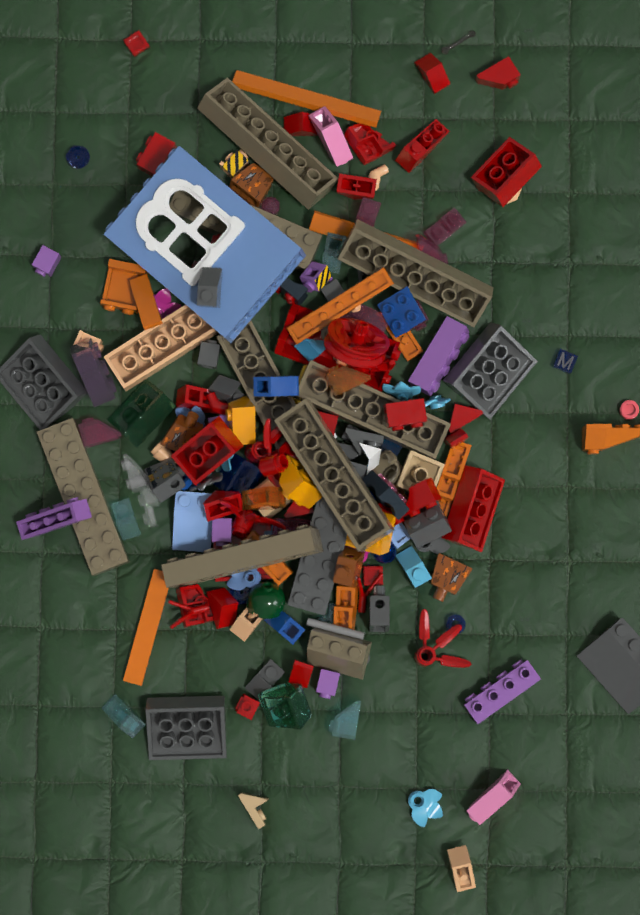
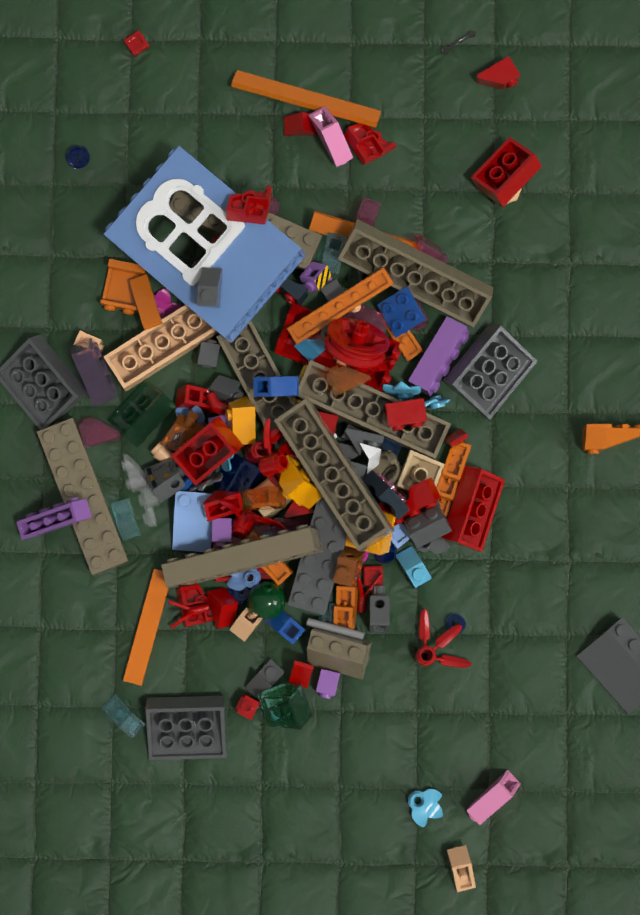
(46, 261): medium lavender brick -> none
(155, 153): red brick -> none
(235, 163): brick -> none
(249, 206): none -> red slope
(250, 803): tan slope -> none
(252, 184): dark orange torso -> none
(267, 143): dark tan brick -> none
(346, 722): clear light blue slope -> none
(356, 187): red slope -> none
(377, 173): light nougat arm -> none
(421, 145): red slope -> none
(433, 72): red slope -> none
(445, 227): clear pink slope -> none
(448, 576): dark orange torso -> none
(461, 416): red slope -> none
(502, 691): medium lavender brick -> none
(565, 361): clear blue tile -> none
(629, 409): coral tile -> none

